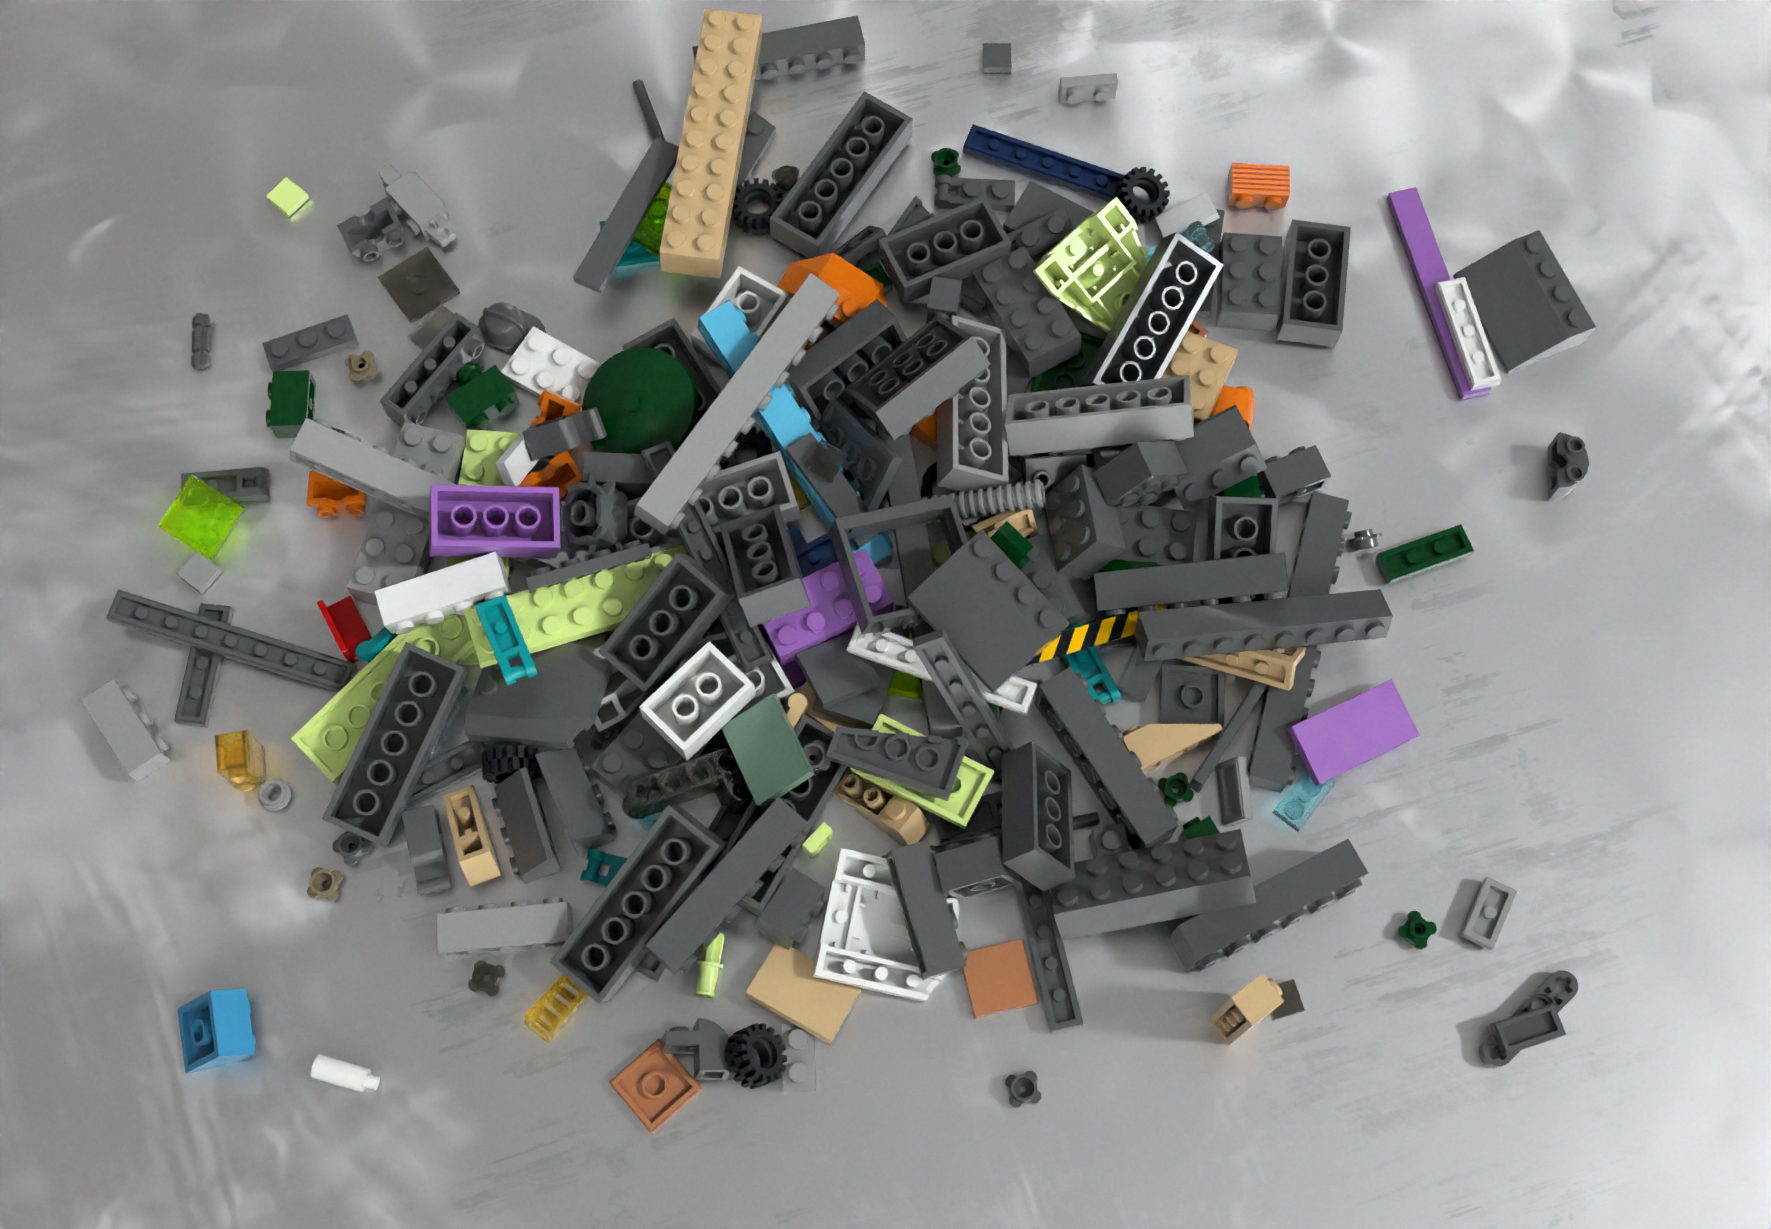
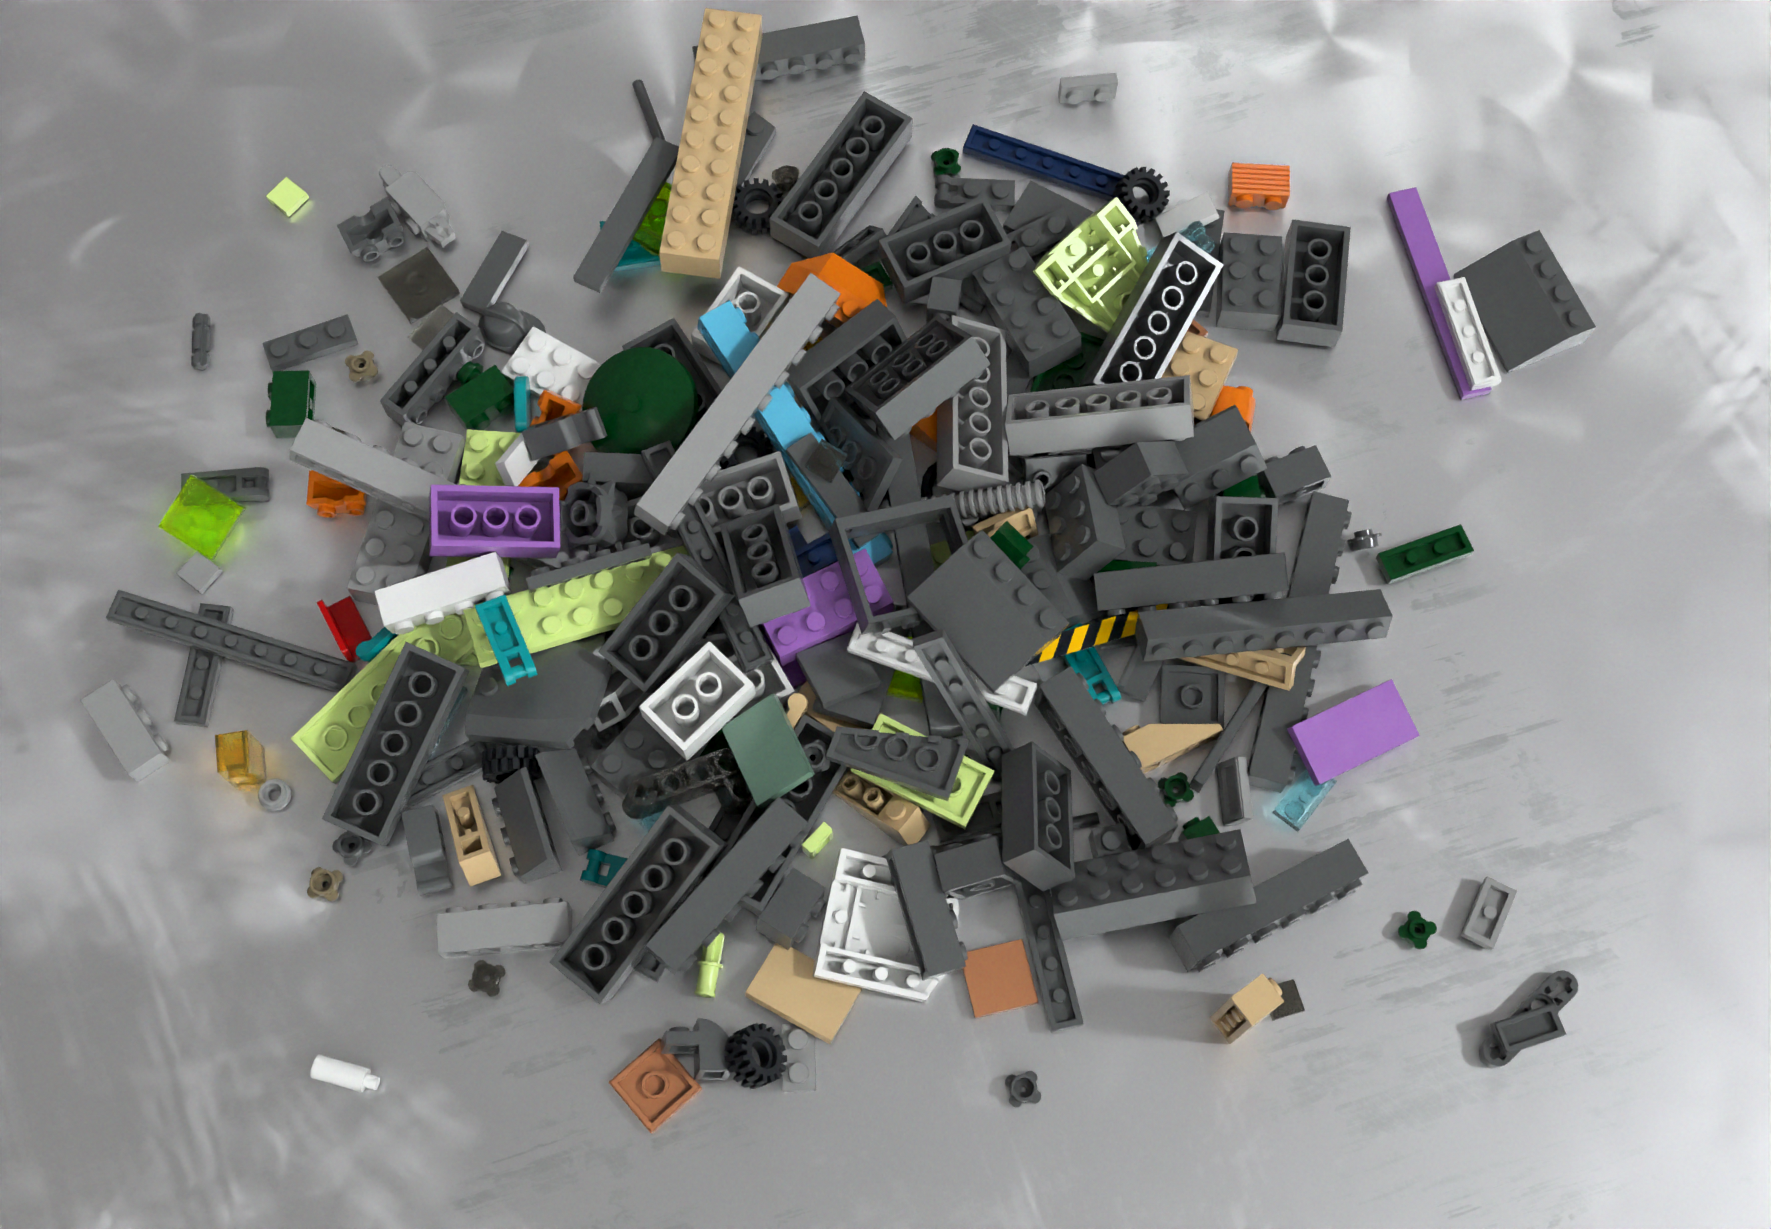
(216, 1030): dark azure slope -> none
(494, 272): none -> dark grey tile
(522, 403): none -> teal tile
(539, 1027): clear yellow slope -> none
(997, 58): dark grey tile -> none
(1570, 462): dark grey cylinder -> none

